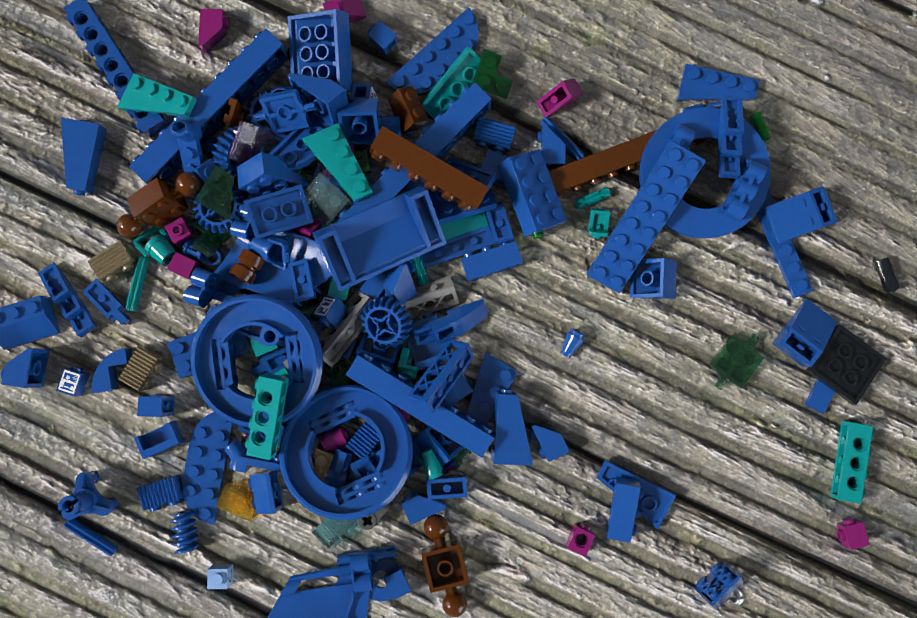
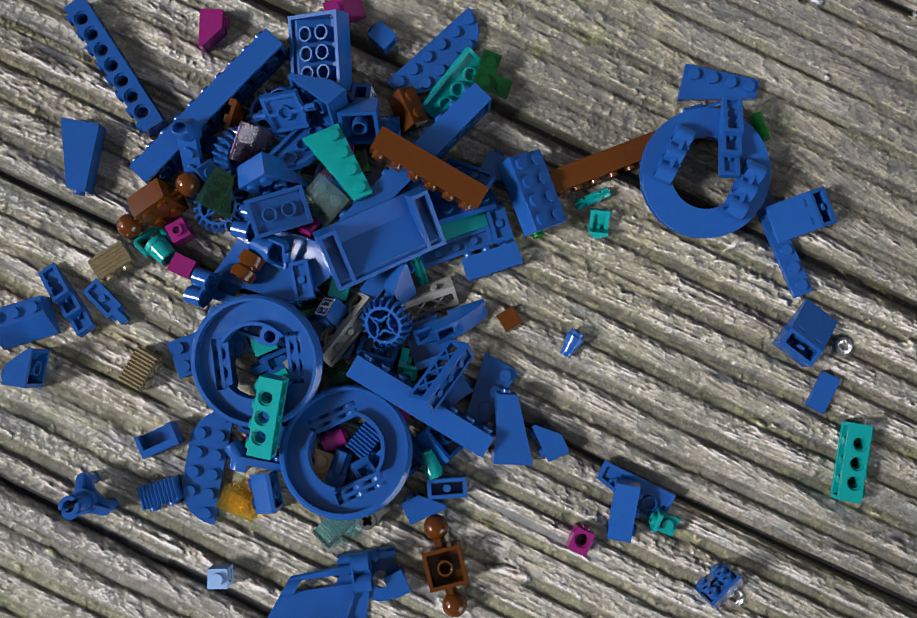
(73, 381): blue brick -> none
(91, 537): blue axle -> none
(105, 375): blue brick -> none
(137, 283): teal axle -> none
(155, 98): teal wing -> none
(155, 406): blue panel -> none
(185, 531): blue piece -> none
(200, 257): blue connector -> none
(208, 241): clear green plate -> none
(456, 461): piece -> none
(493, 134): blue brick -> none
(509, 318): none -> reddish brown tile
(551, 148): blue slope -> none
(560, 97): magenta slope -> none
(570, 146): blue axle -> none
(645, 216): blue plate -> none
(654, 279): blue slope -> none
(663, 522): none -> teal bracket
(736, 361): clear green plate -> none
(847, 365): black plate -> none
(852, 533): magenta brick -> none
(887, 275): black bar -> none

